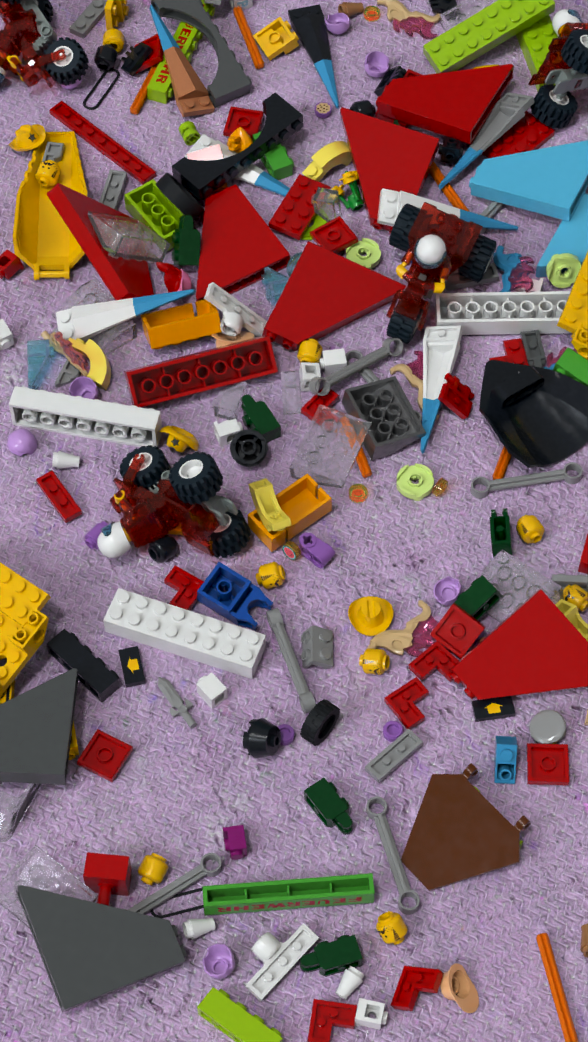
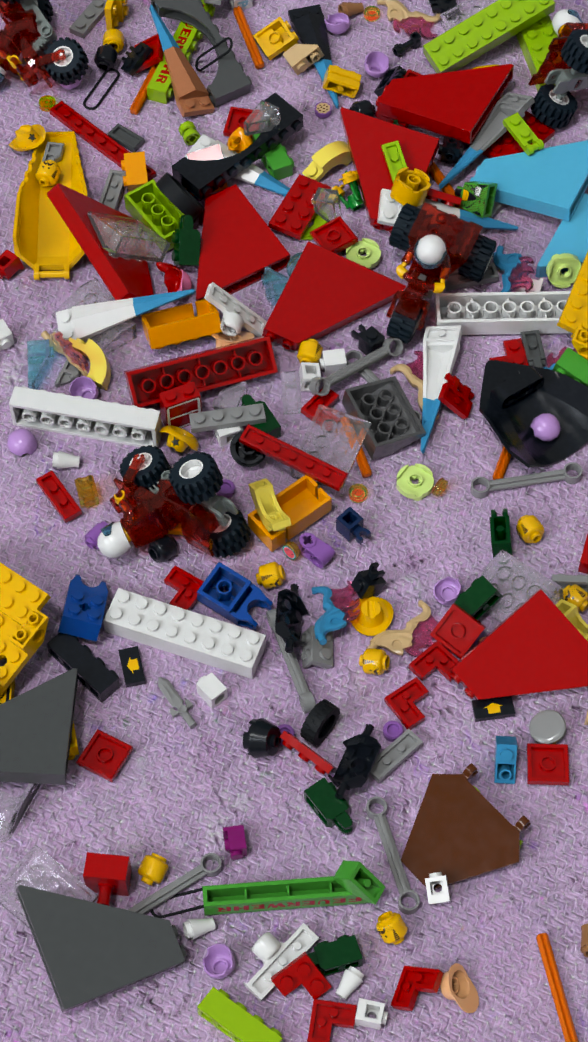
(46, 103): none -> clear neon green tile
(83, 609): none -> blue brick
(86, 491): none -> clear yellow brick
(126, 138): none -> dark grey tile
(135, 169): none -> light orange brick
(178, 404): none -> red brick
(227, 418): none -> light grey plate
(227, 489): none -> medium lavender tile
(231, 44): none -> black piece
(262, 119): none -> clear slope
(289, 617): none -> black plate
(293, 457): none -> red tile
(302, 56): none -> tan slope
(303, 972): none -> red plate
(306, 753): none -> red plate
(338, 609): none -> piece
(341, 81): none -> yellow brick
(350, 525): none -> dark blue brick
(356, 762): none -> black plate
(359, 881): none -> bright green slope
(368, 339): none -> black brick
(369, 582): none -> black brick
(393, 157): none -> lime plate
(410, 187): none -> yellow brick
(414, 42): none -> black bar
(437, 897): none -> white brick
(446, 198): none -> red plate
(477, 197): none -> bright green torso
(523, 134): none -> lime plate
(546, 427): none -> lavender hair

